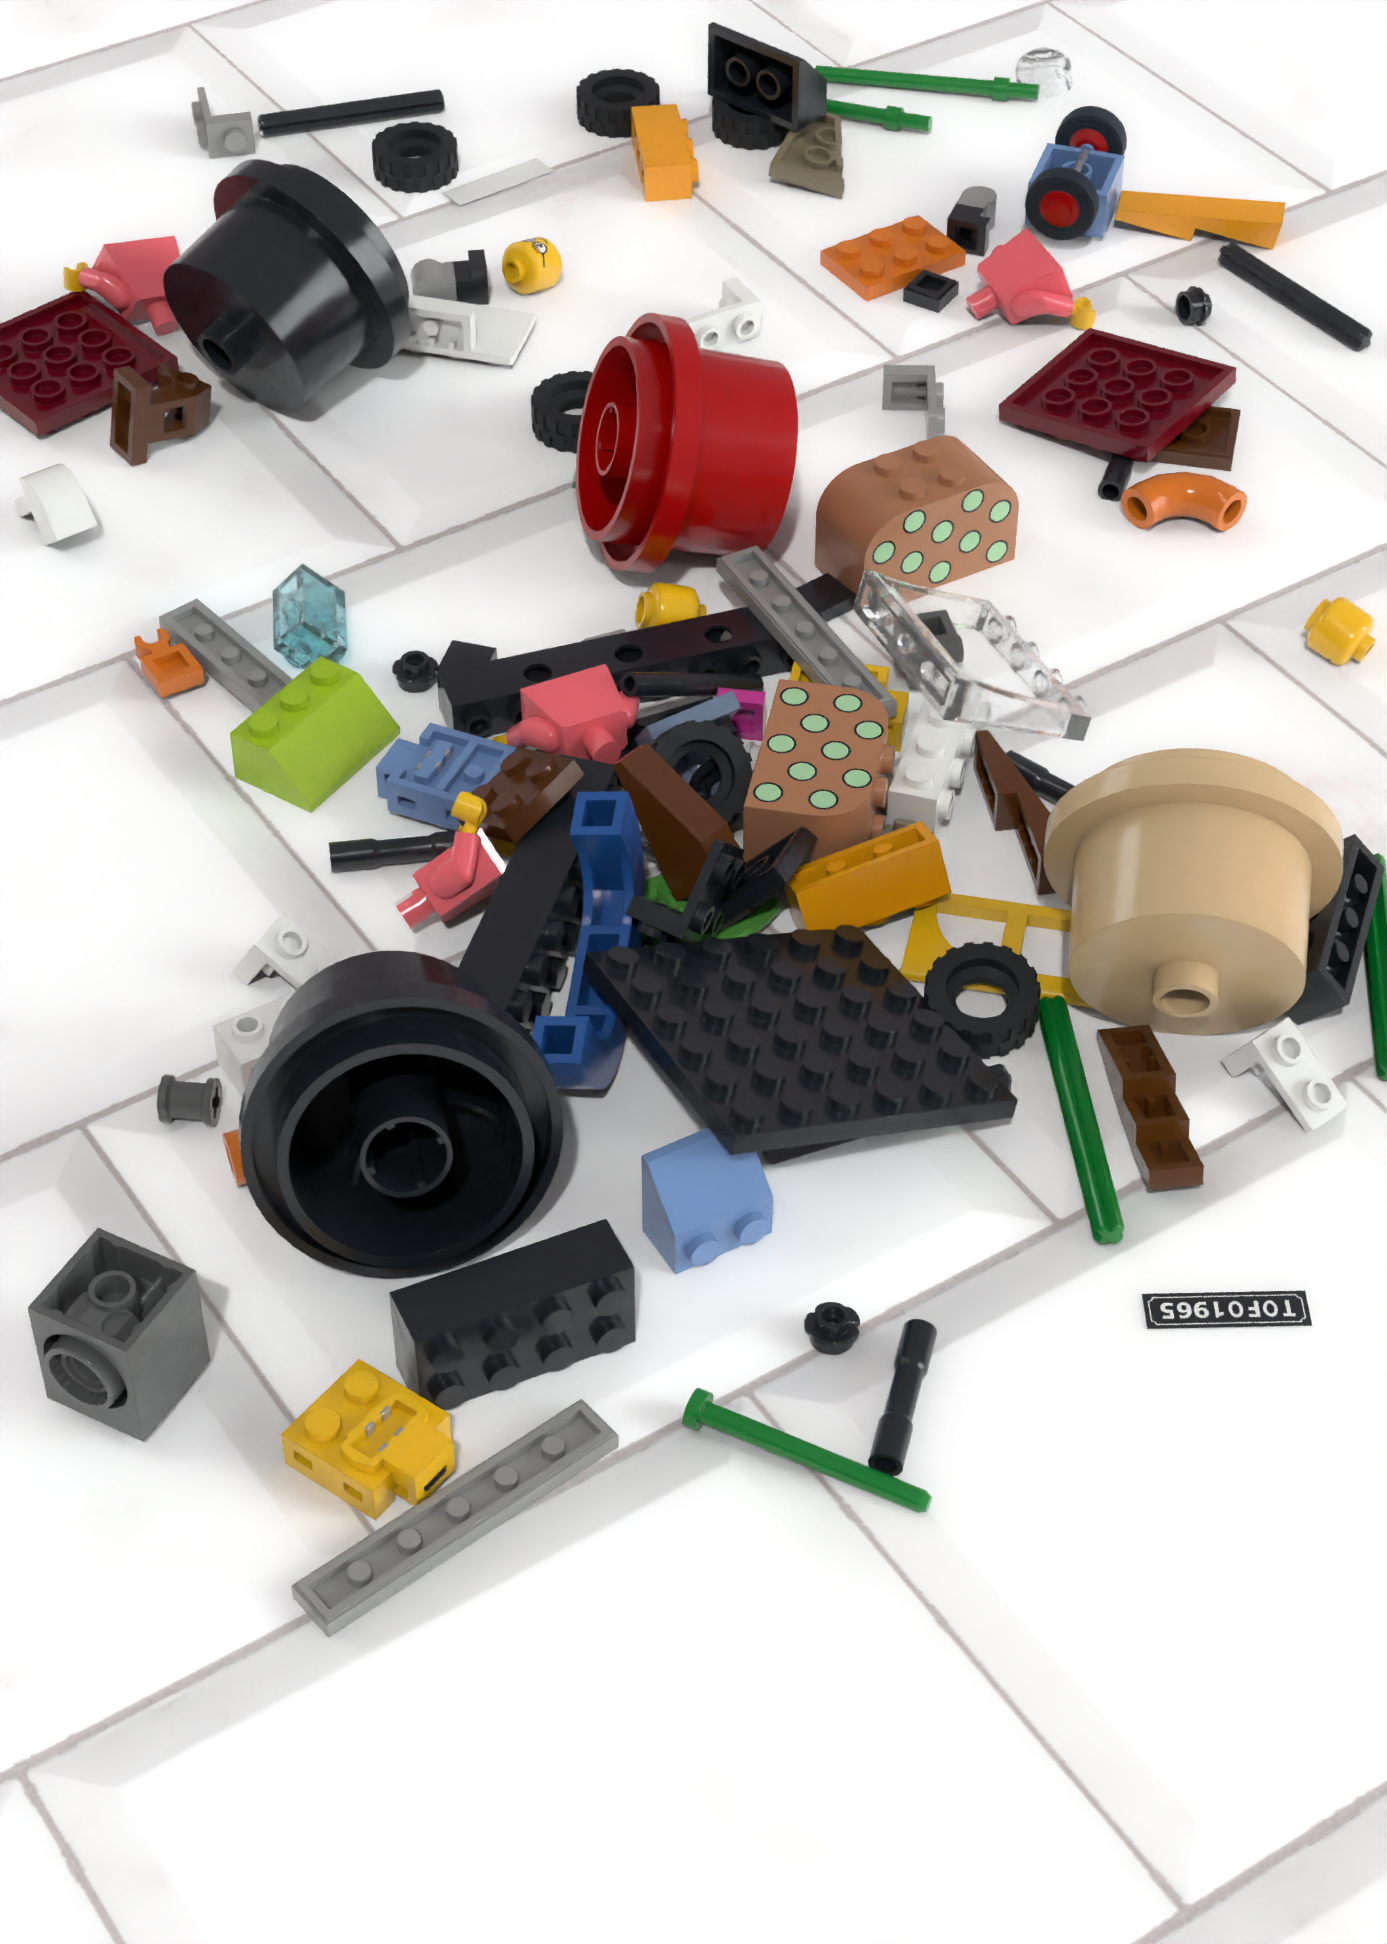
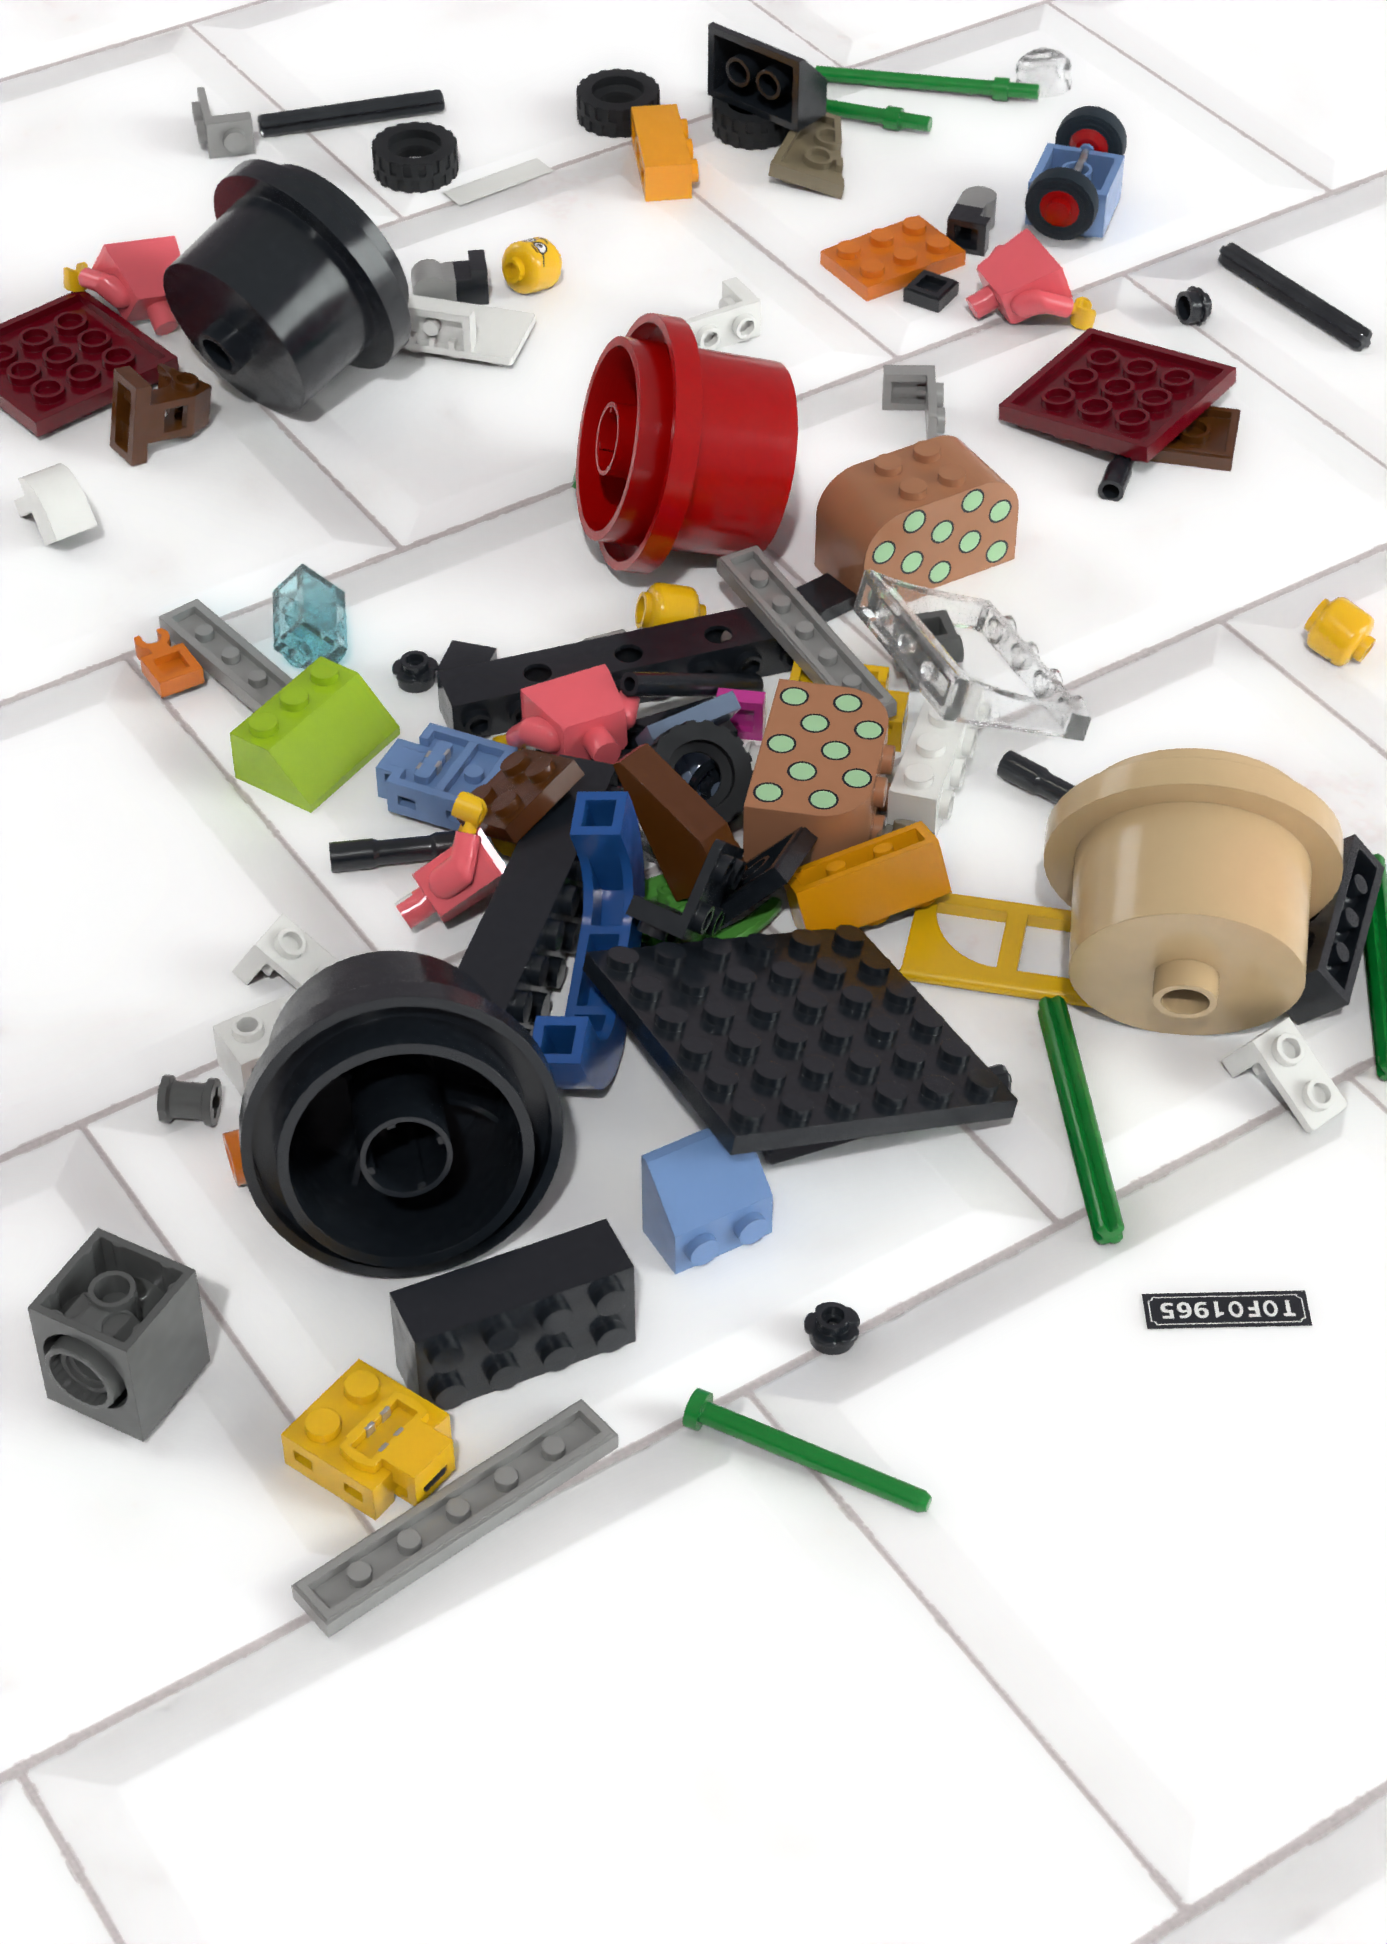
(549, 401): black tyre -> none
(895, 1425): black piece -> none
(991, 966): black tyre -> none
(1012, 804): reddish brown slope -> none
(1149, 1107): reddish brown slope -> none
(1180, 215): light orange slope -> none
(1185, 496): orange cylinder -> none

